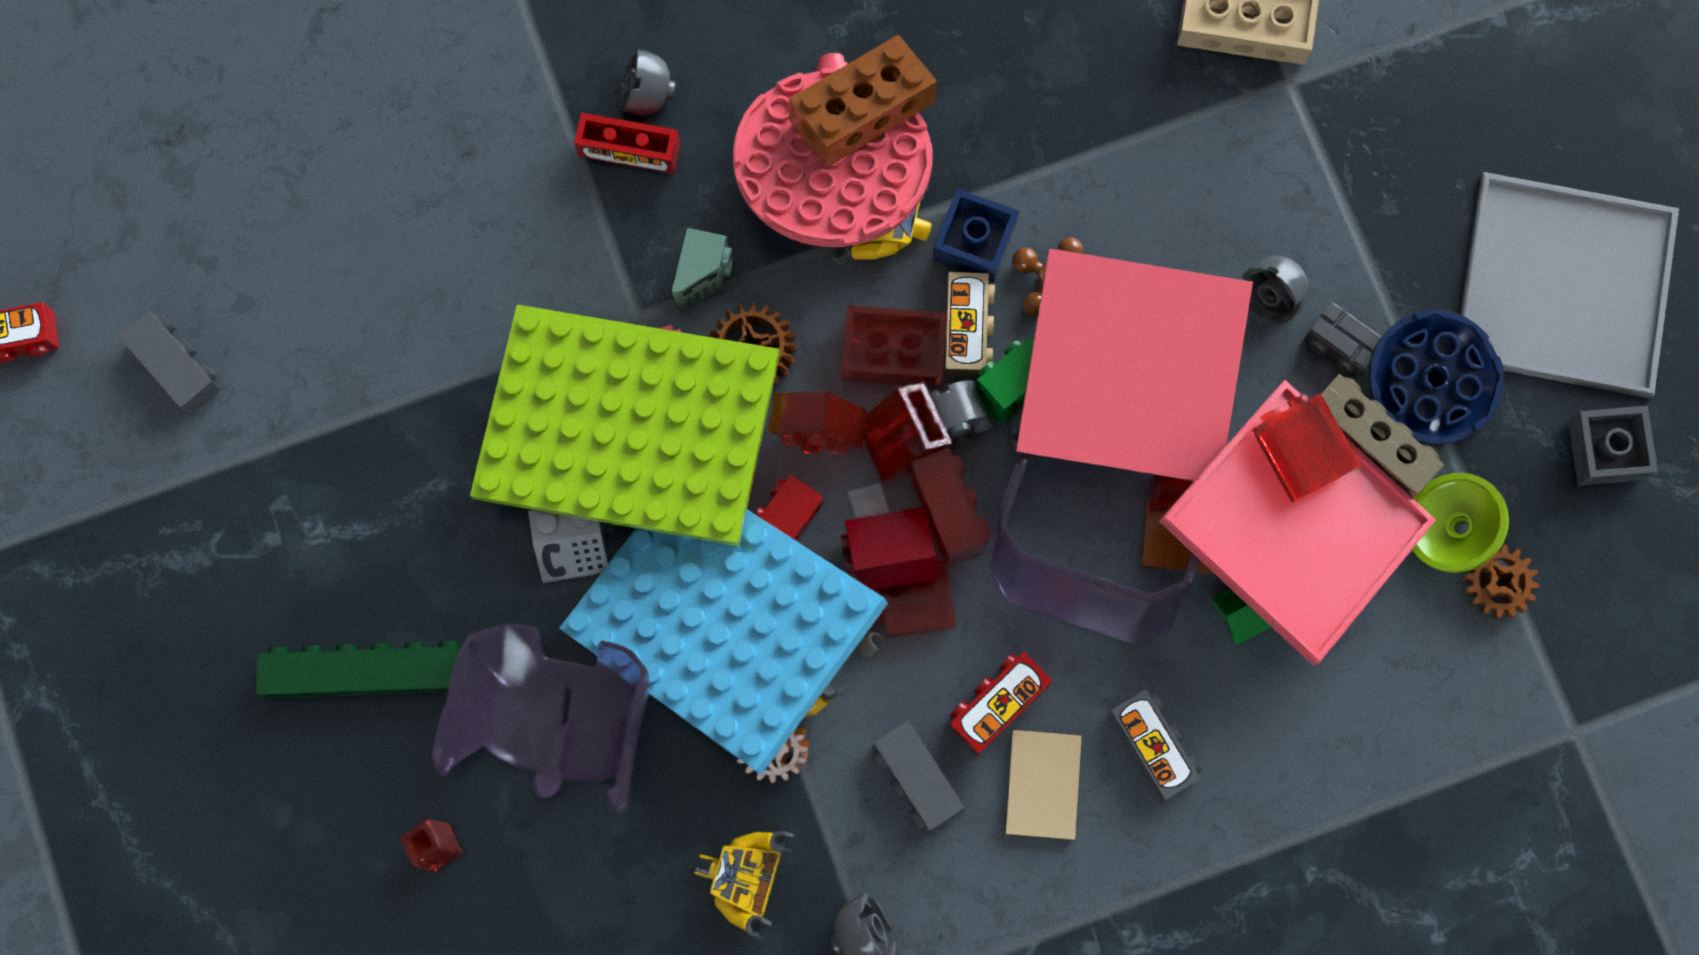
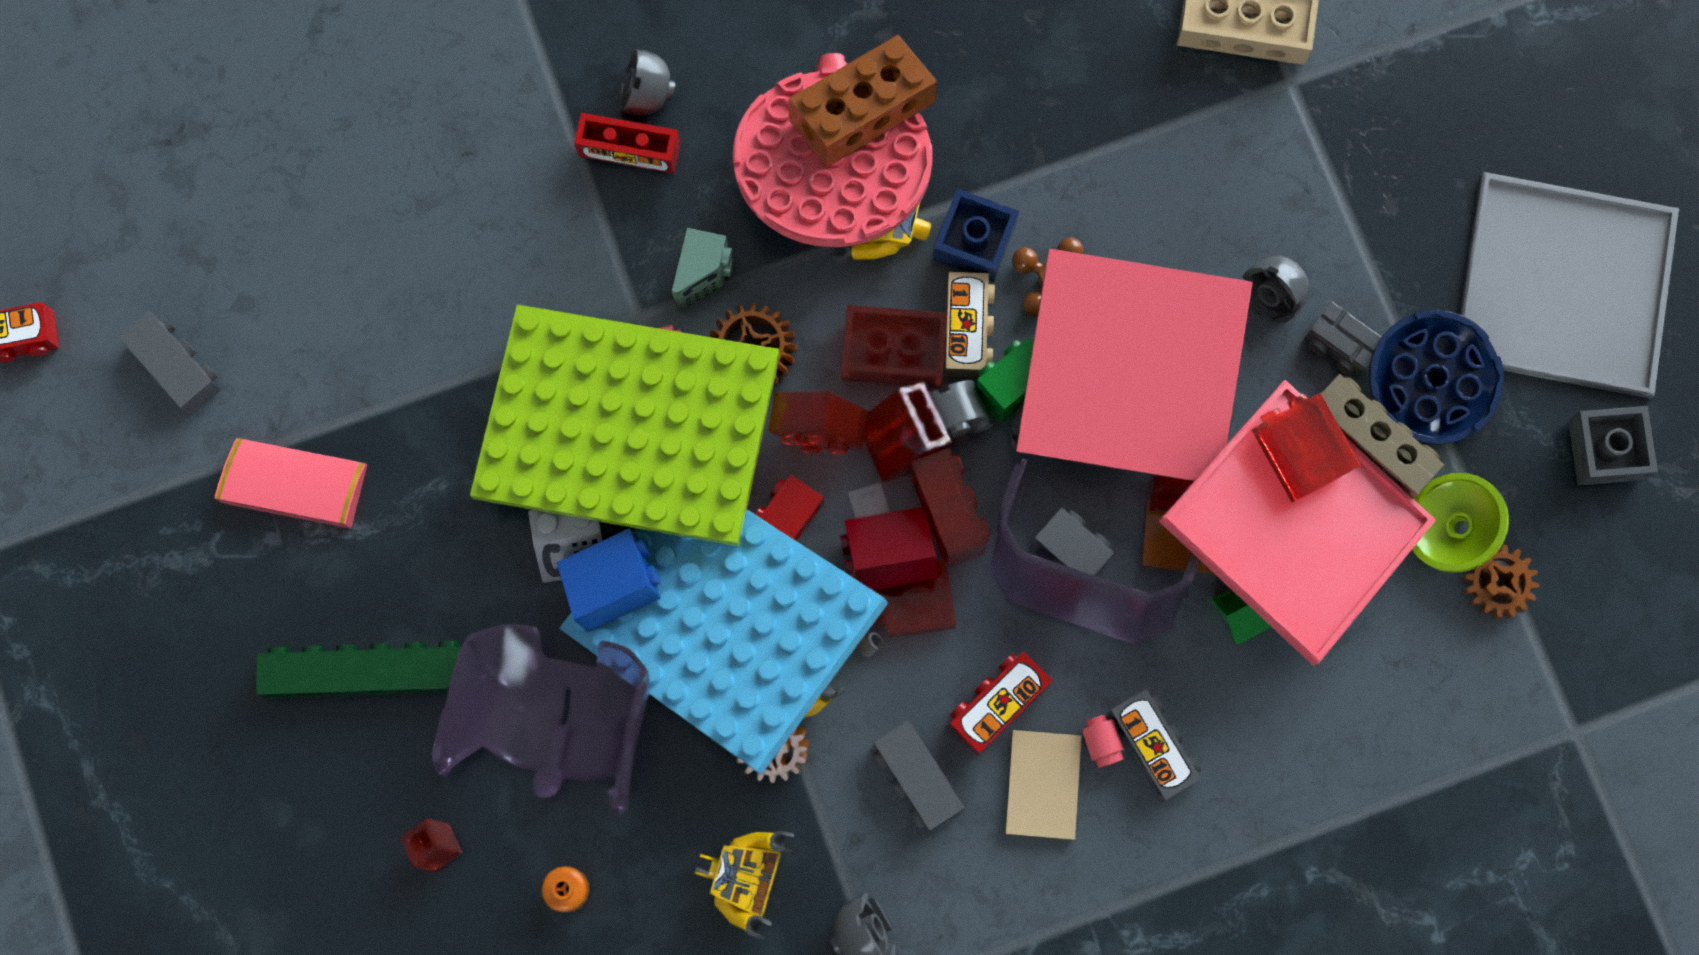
(291, 483): none -> coral slope
(577, 893): none -> orange head
(609, 579): none -> blue brick
(1071, 544): none -> dark grey brick
(1103, 741): none -> coral brick

